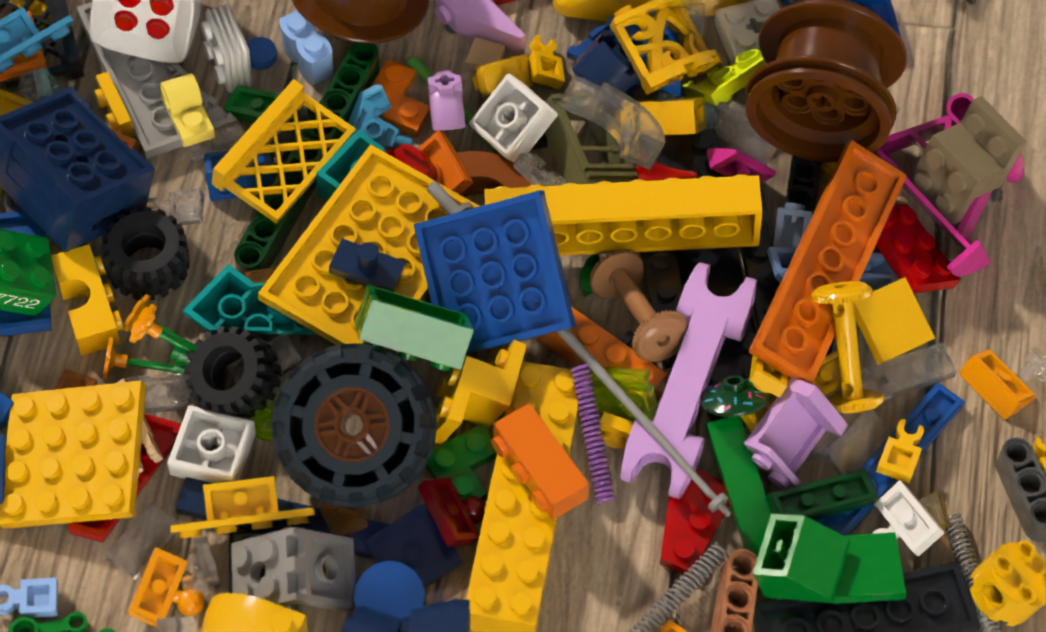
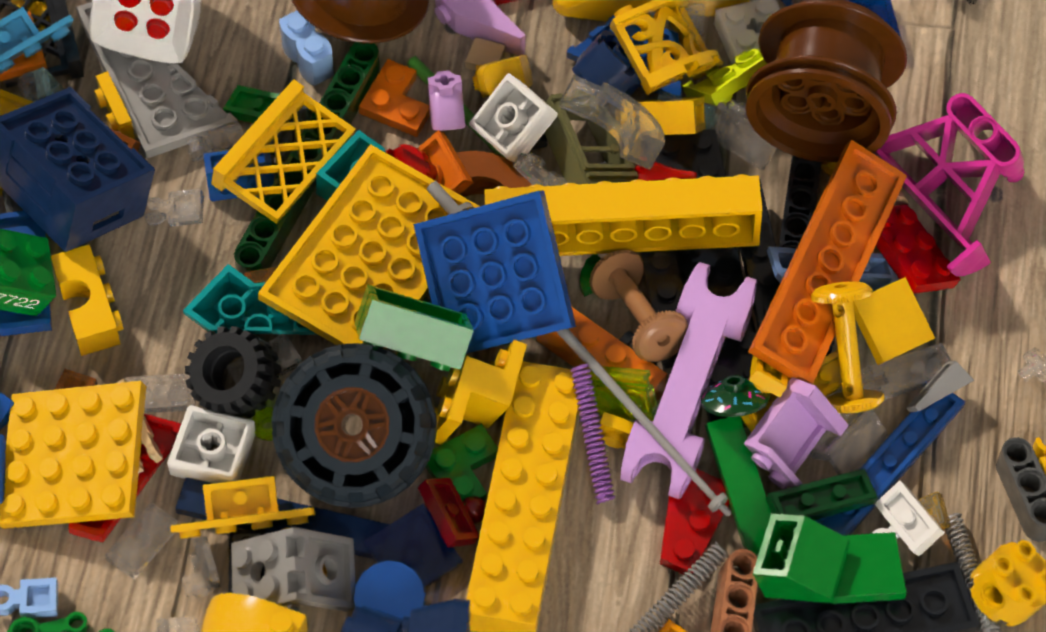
(143, 231): black tyre -> none
(143, 322): plant -> none
(160, 588): light orange plate -> none
(185, 108): light yellow plate -> none
(227, 48): white brick -> none
(262, 53): blue tile -> none
(343, 520): clear orange tile -> none
(365, 117): dark azure piece -> none
(366, 265): dark blue tile -> none
(539, 462): orange brick -> none
(543, 65): yellow plate -> none
(733, 162): dark pink slope -> none
(790, 225): sand blue bracket -> none
(901, 454): yellow plate -> none
(946, 381): none -> light grey piece
(967, 160): dark tan bracket -> none
(996, 384): light orange slope -> none

